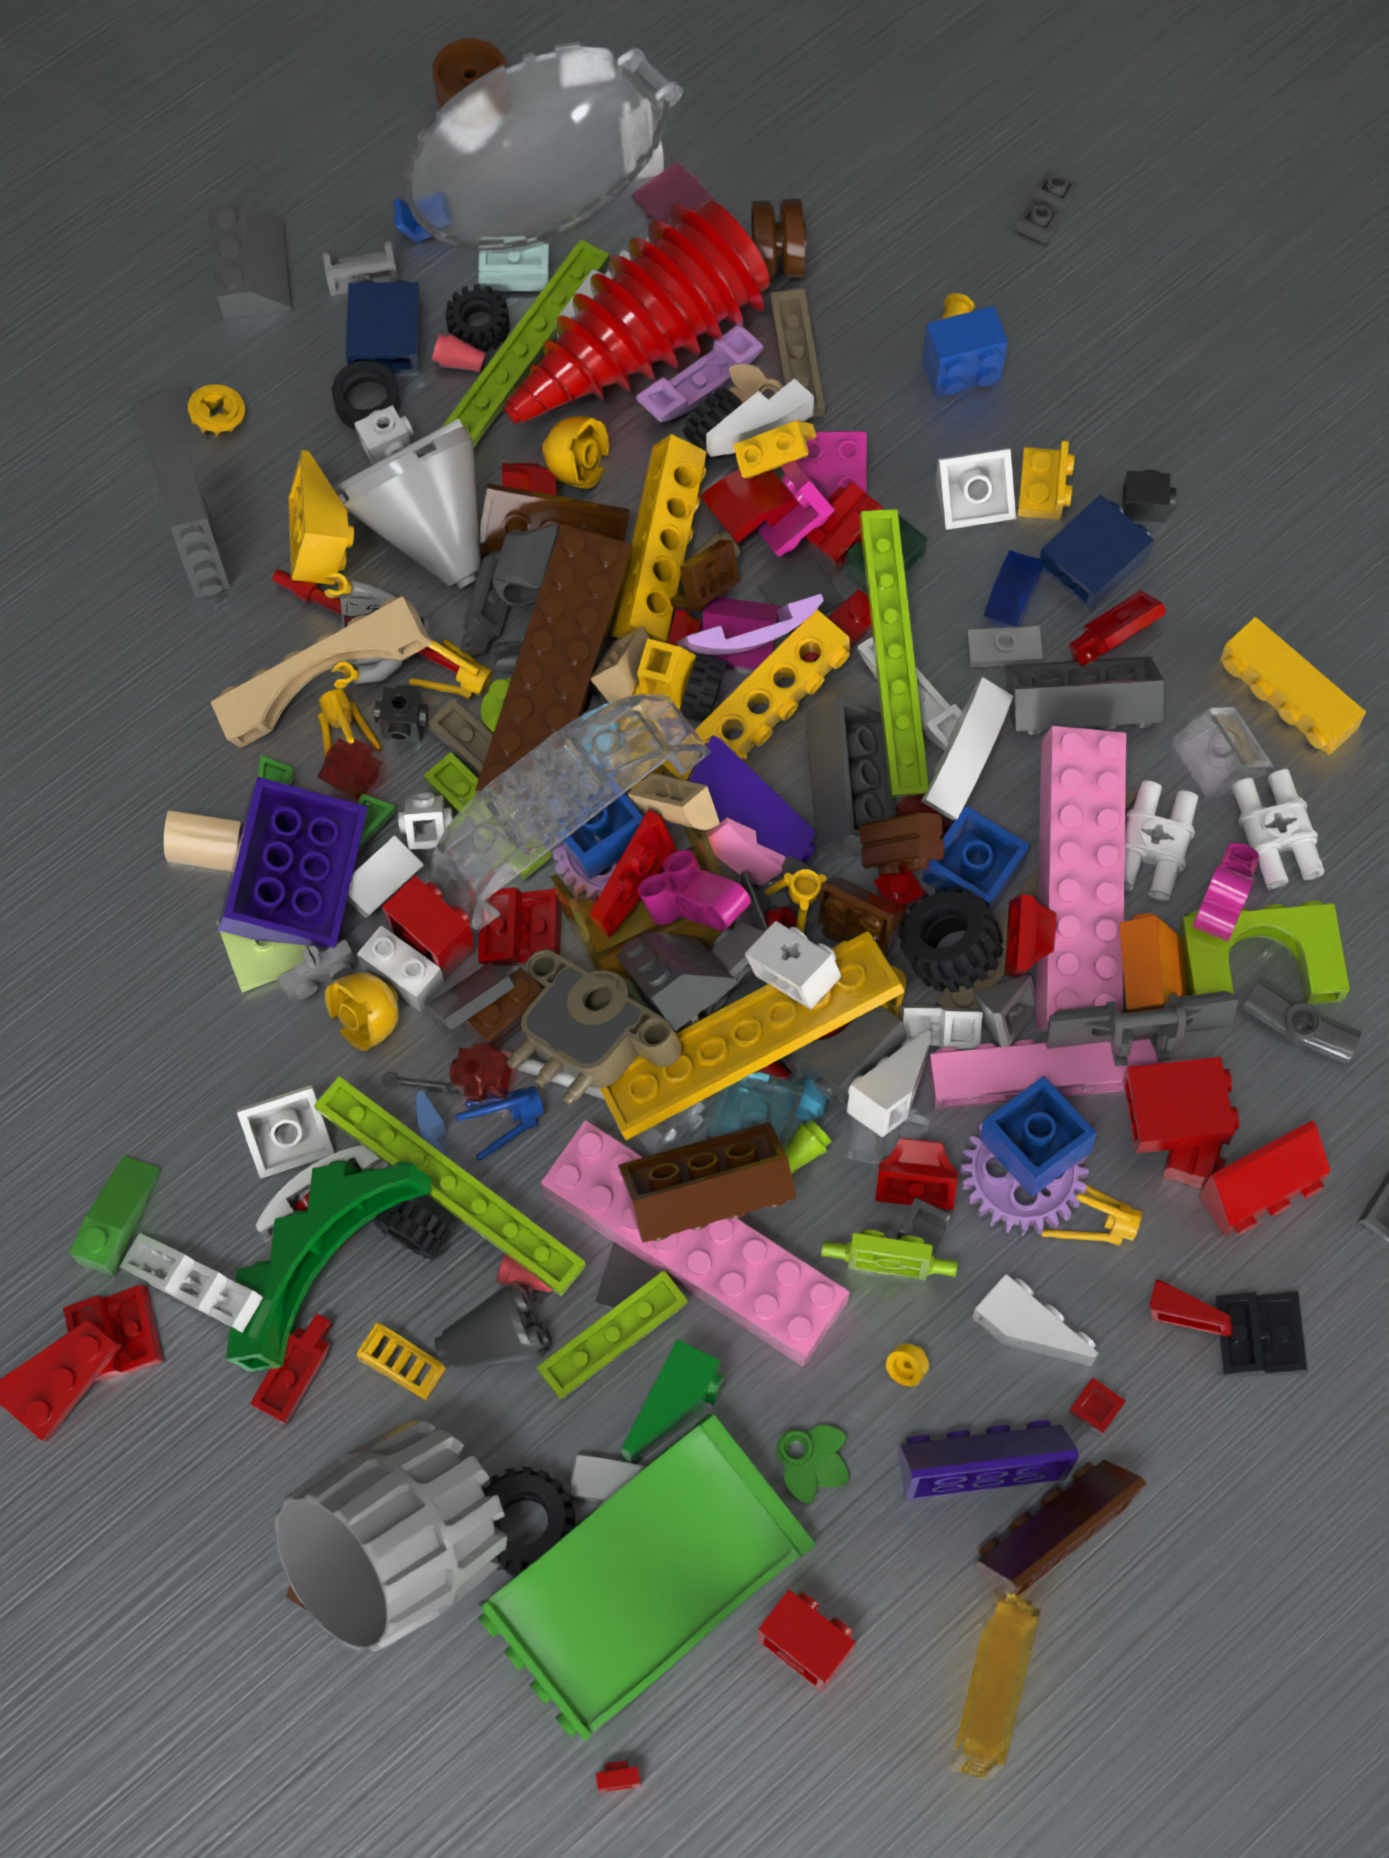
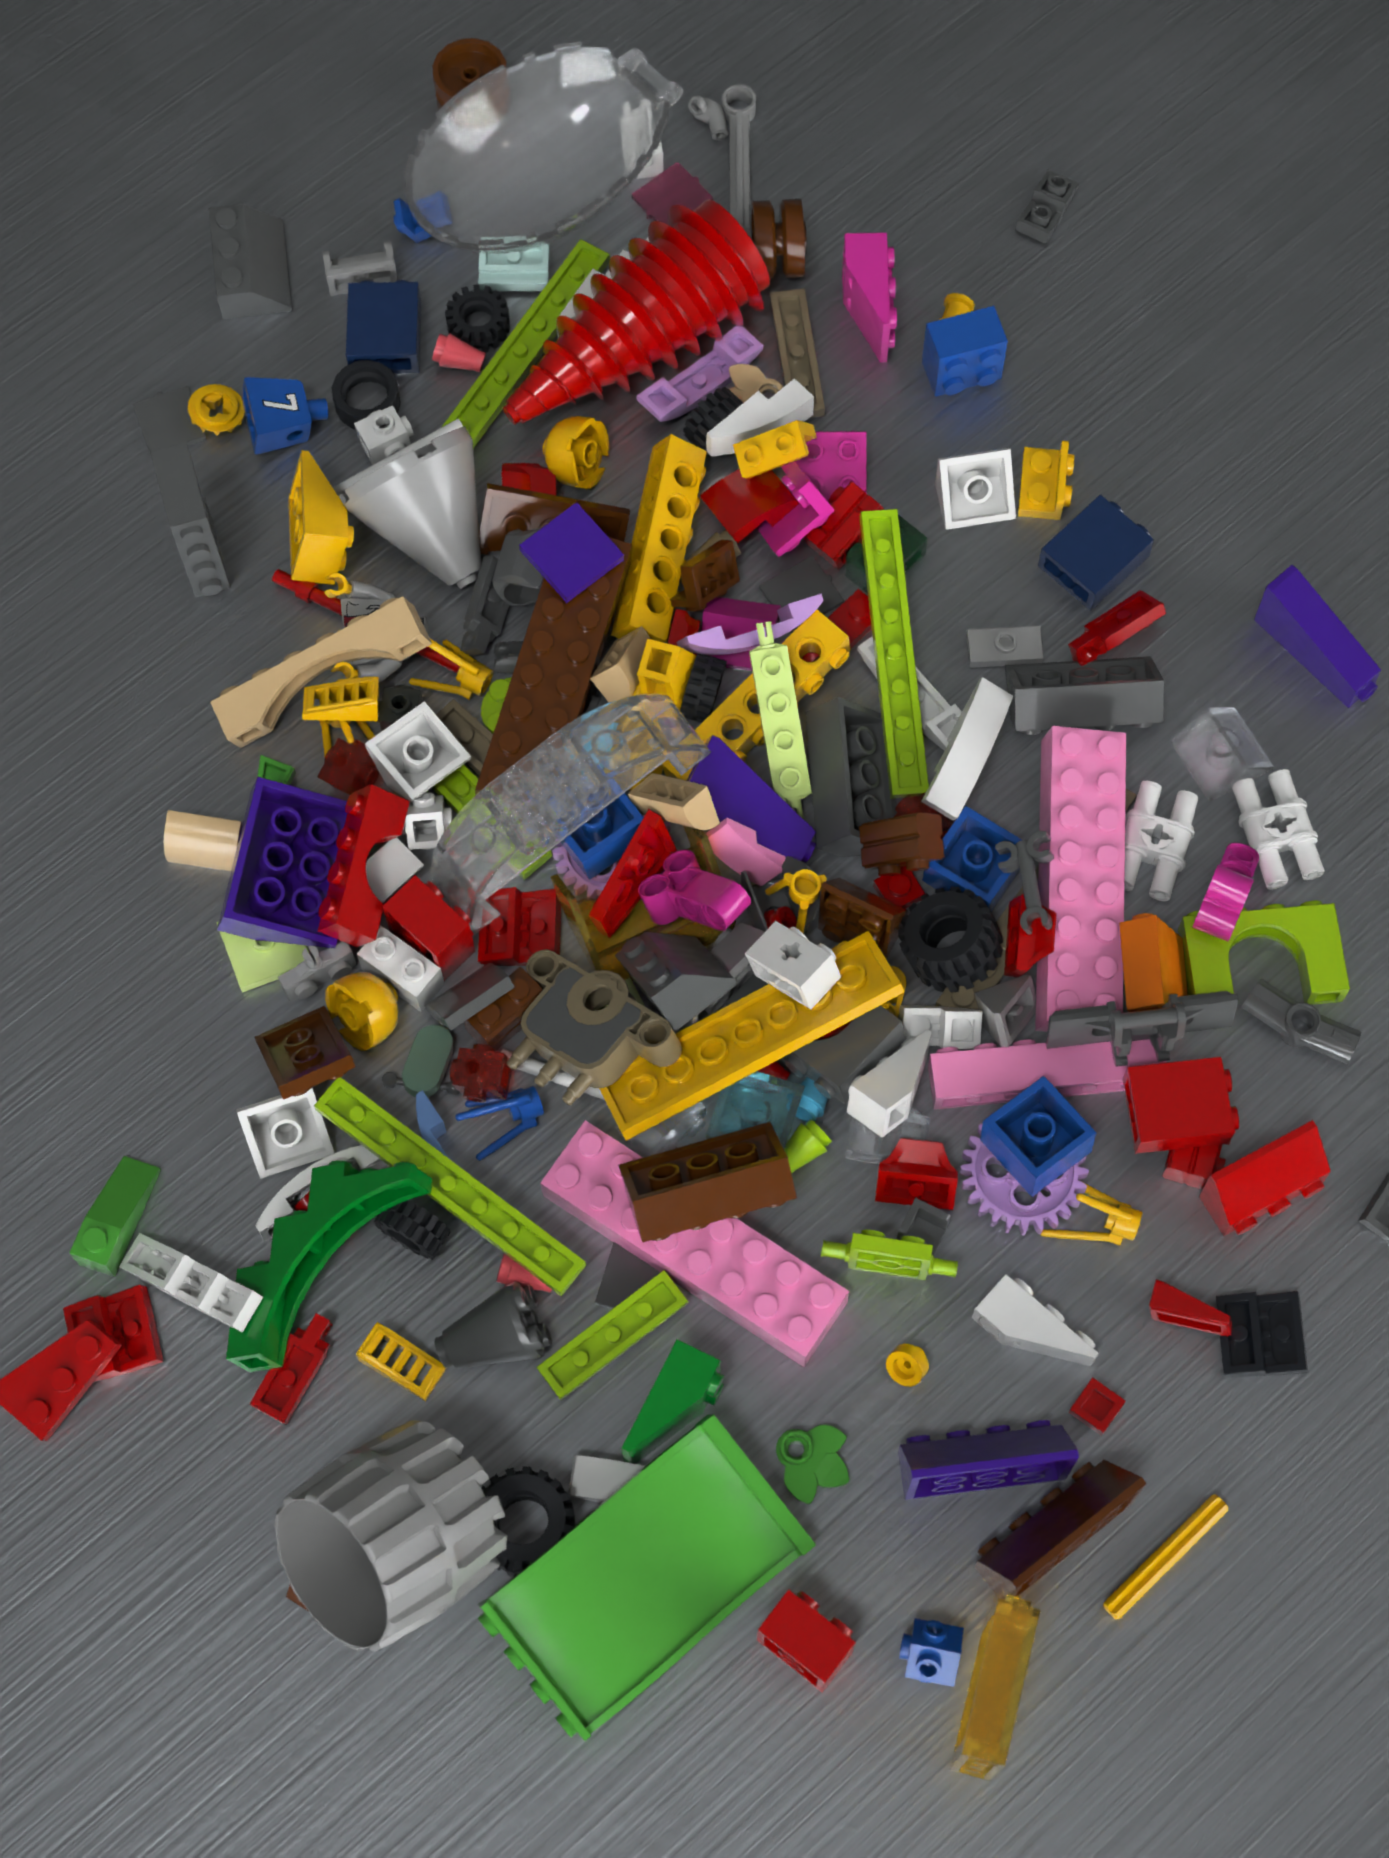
(279, 412): none -> blue torso
(304, 1053): none -> reddish brown plate
(351, 908): none -> red arch
(362, 703): none -> yellow slope
(416, 752): none -> white slope
(427, 1060): none -> sand green tile
(571, 552): none -> dark purple tile
(617, 1777): red plate -> none
(711, 114): none -> light grey arm
(739, 151): none -> light grey piece
(780, 719): none -> yellowish green plate
(870, 289): none -> dark pink slope
(932, 1652): none -> blue brick
(1013, 588): clear blue slope -> none
(1023, 857): none -> dark grey bar
(1147, 496): pearl dark grey brick -> none
(1165, 1556): none -> yellow axle
(1292, 686): yellow brick -> none
(1316, 637): none -> dark purple slope

